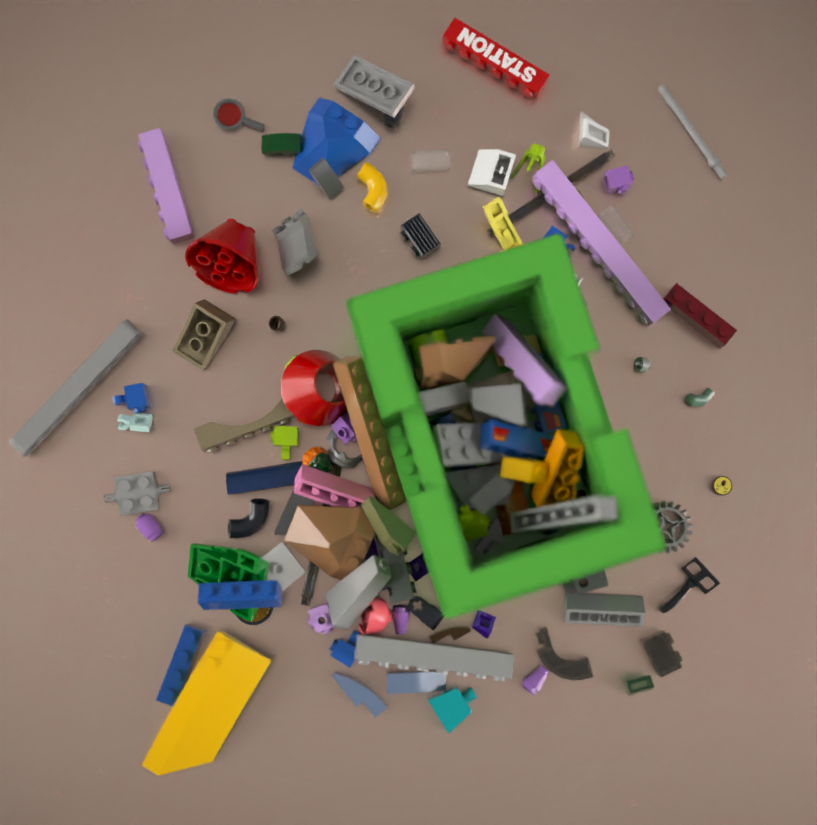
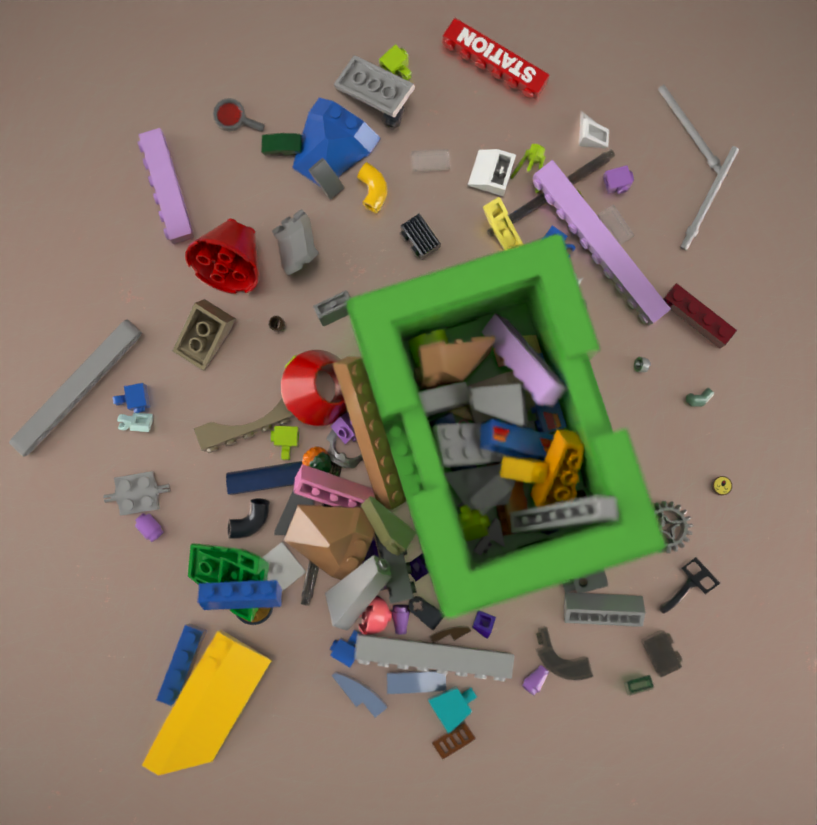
(315, 621): lavender brick -> none
(332, 308): none -> light grey slope
(395, 61): none -> lime brick
(470, 737): none -> reddish brown slope
(692, 230): none -> light grey bar

